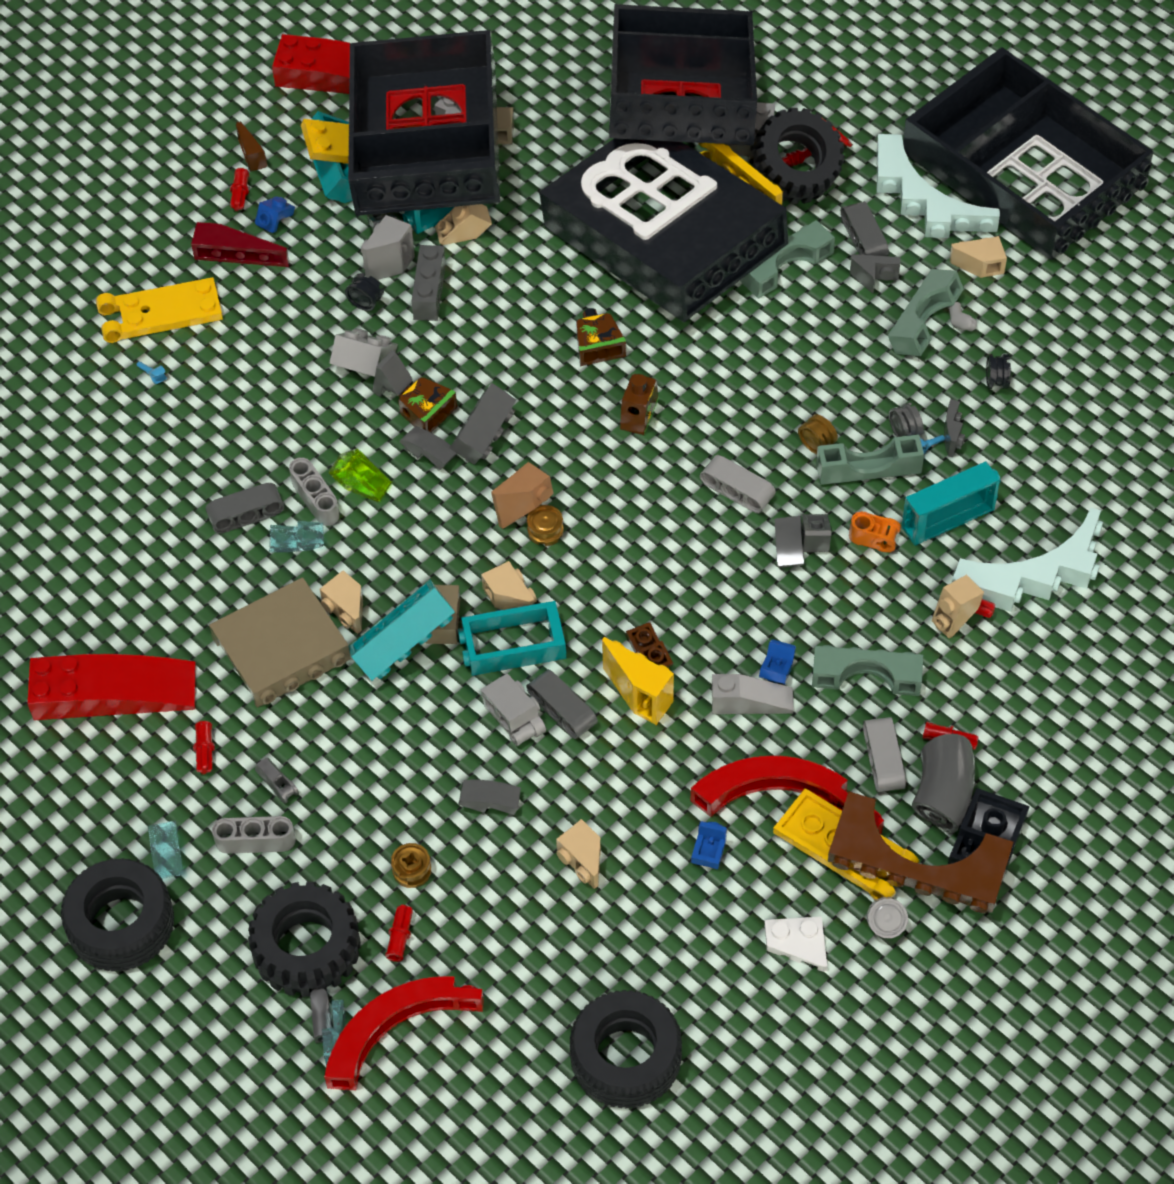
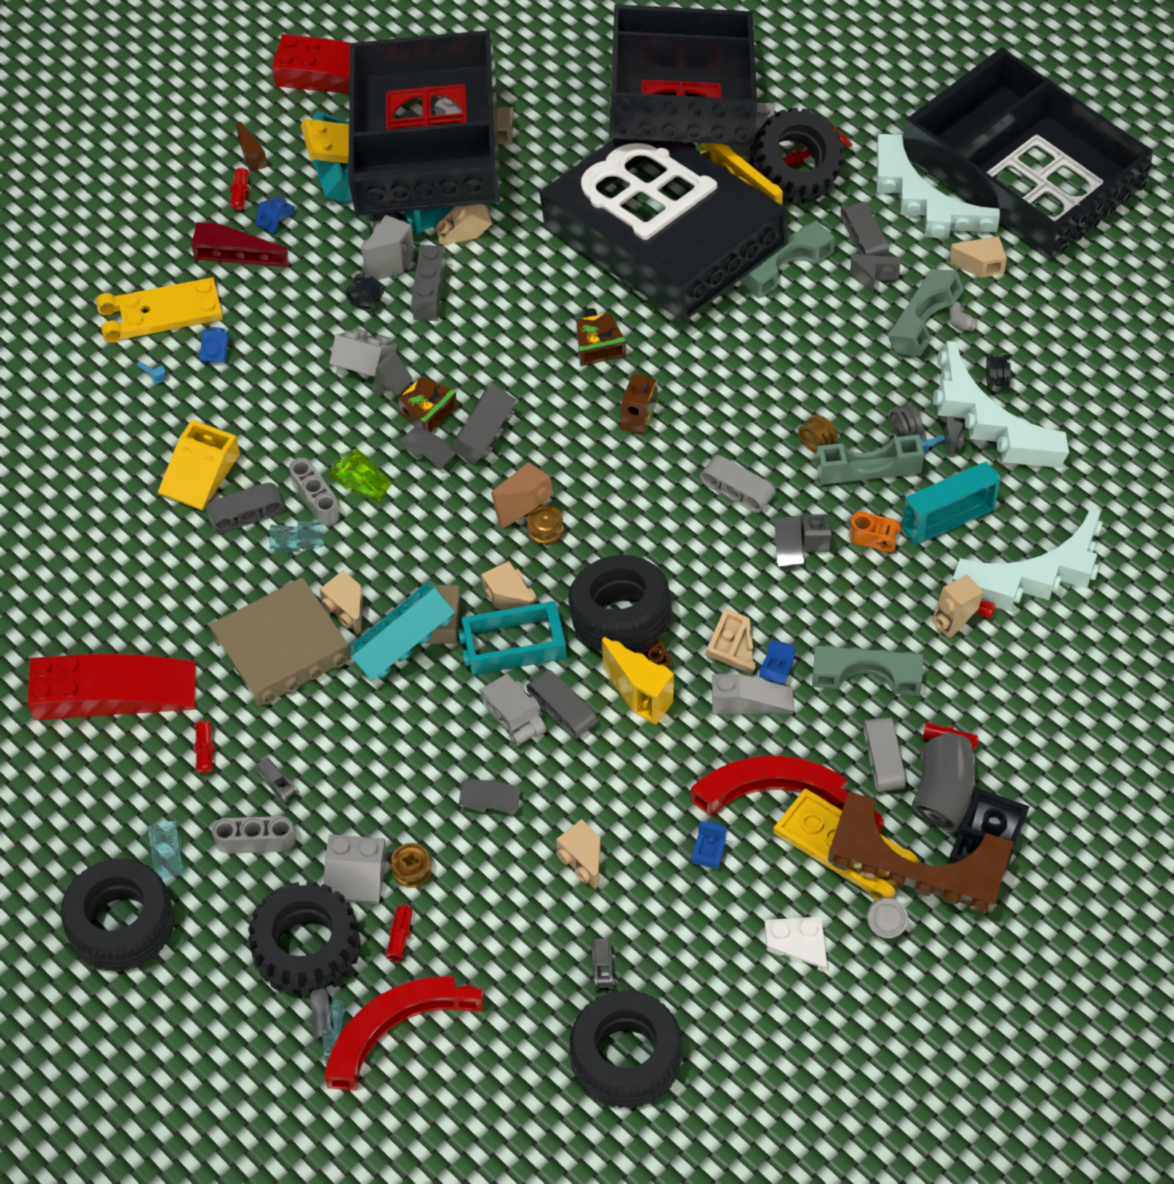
(199, 464): none -> yellow slope
(214, 345): none -> blue bracket
(356, 867): none -> light grey slope
(602, 963): none -> flat silver bar
(618, 579): none -> black tyre
(732, 642): none -> tan wing
(985, 420): none -> light aqua arch

